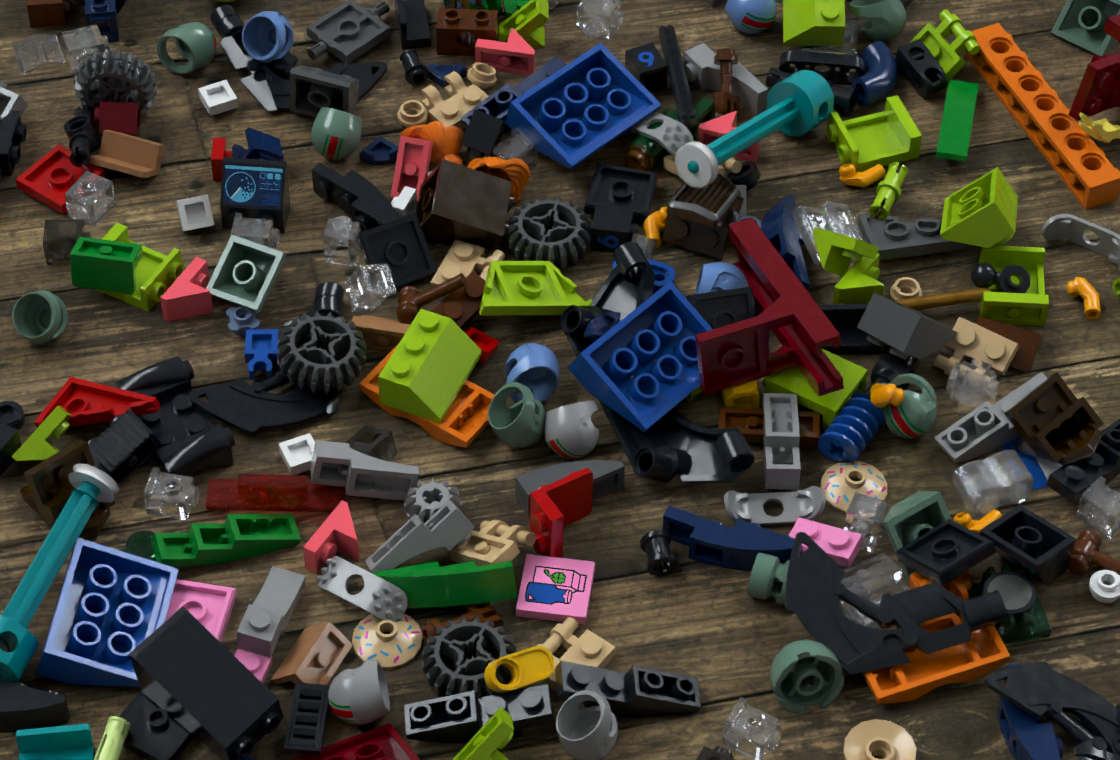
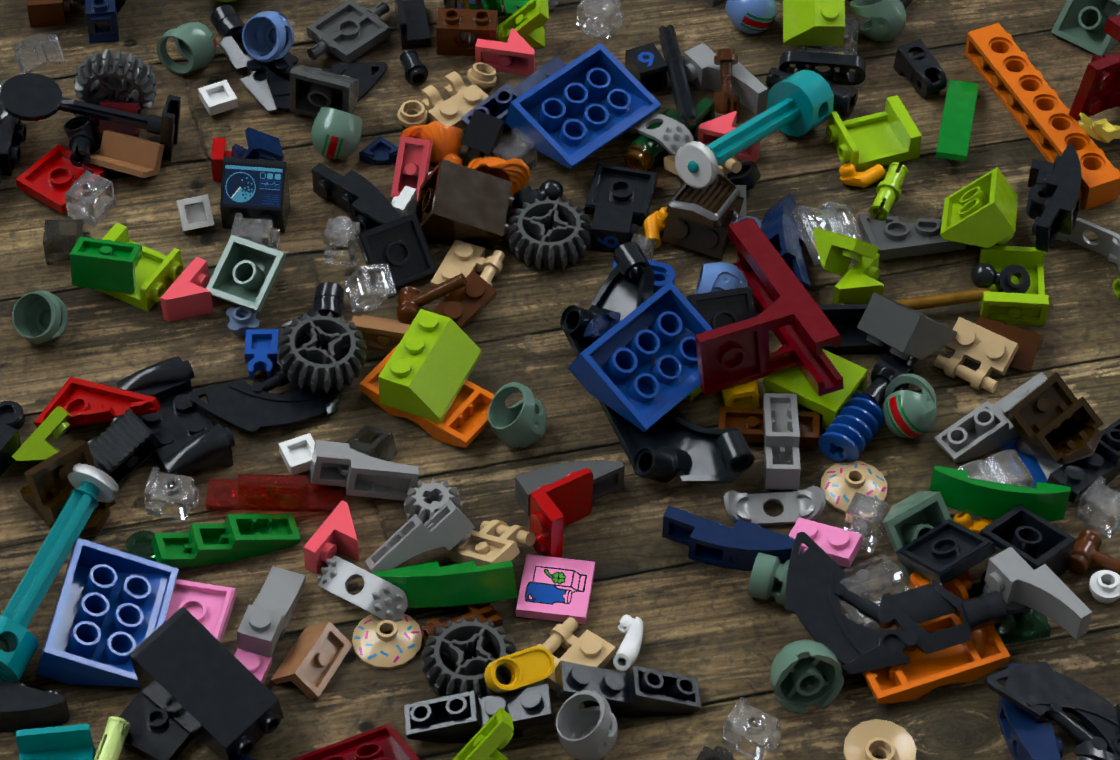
(39, 97): none -> black piece
(83, 43): clear brick -> none
(307, 699): black slope -> none
(360, 694): light grey helmet -> none
(437, 73): dark blue tile -> none
(484, 342): red plate -> none
(528, 290): lime wing -> none
(535, 368): medium blue helmet -> none
(549, 188): none -> black plate
(570, 429): light grey helmet -> none
(631, 644): none -> white arm
(658, 553): black bush -> none
(880, 75): dark blue cylinder -> none
(883, 394): light orange arm -> none
(905, 288): tan plate -> none
(948, 54): lime plate -> none
(972, 383): clear brick -> none
(996, 499): none -> green slope
(1036, 198): none -> black leg
(1038, 590): none -> light grey slope
(1061, 200): none -> black slope
(1091, 297): light orange arm -> none

